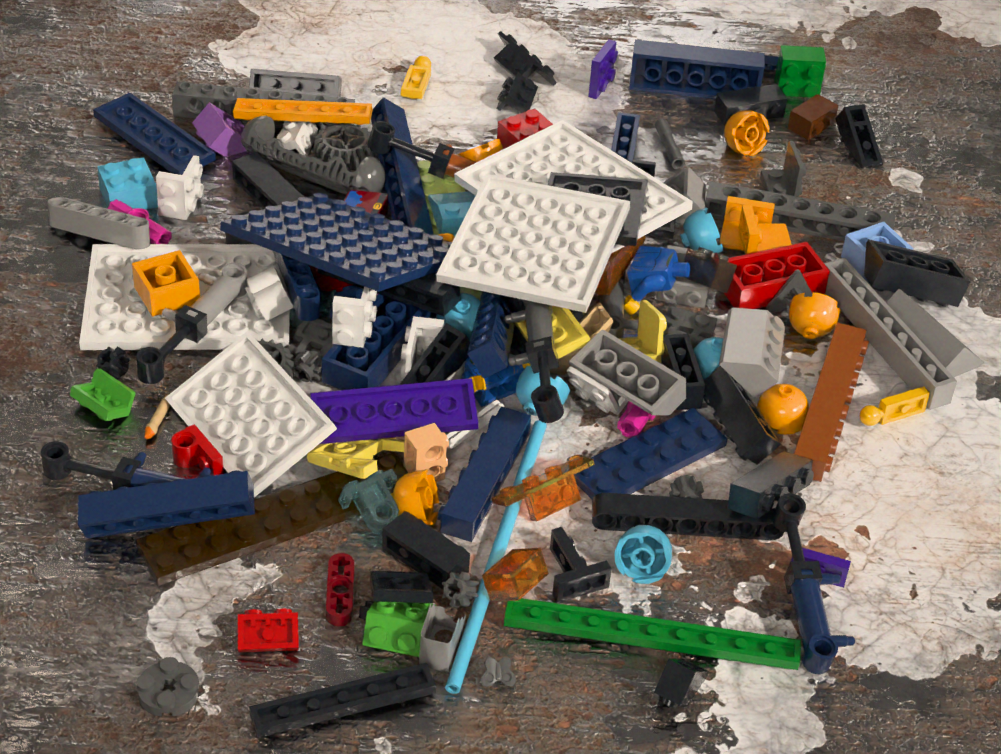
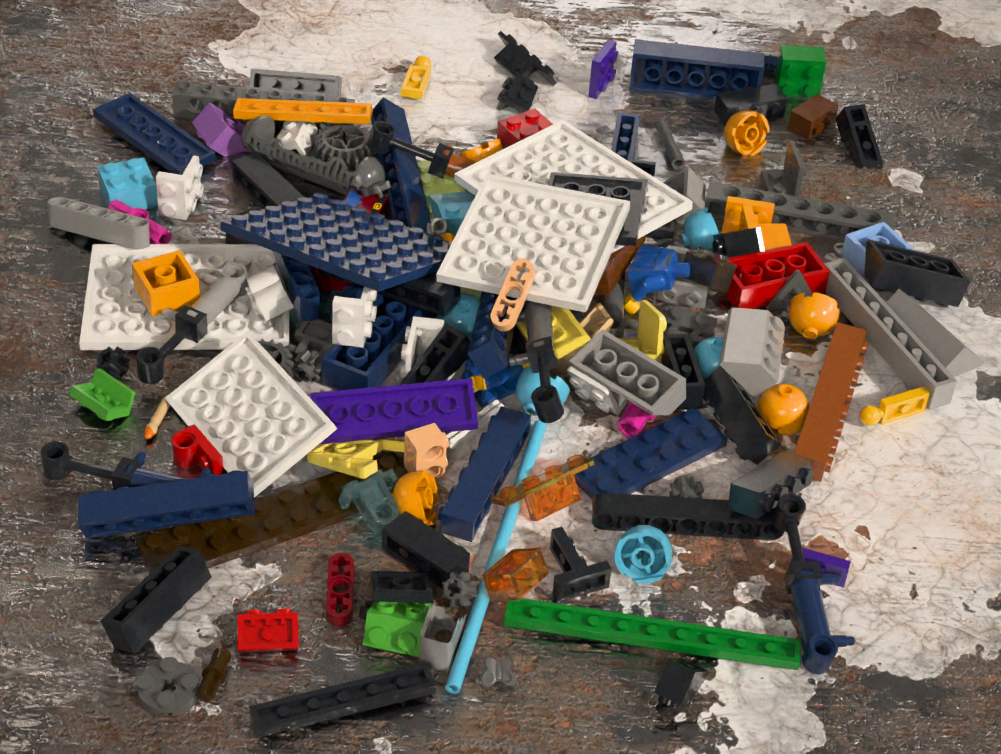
(156, 599): none -> black brick
(213, 675): none -> dark brown axle
(377, 188): none -> dark grey piece
(442, 226): none -> light grey pin
(514, 306): none -> light nougat beam
(739, 242): none -> black slope

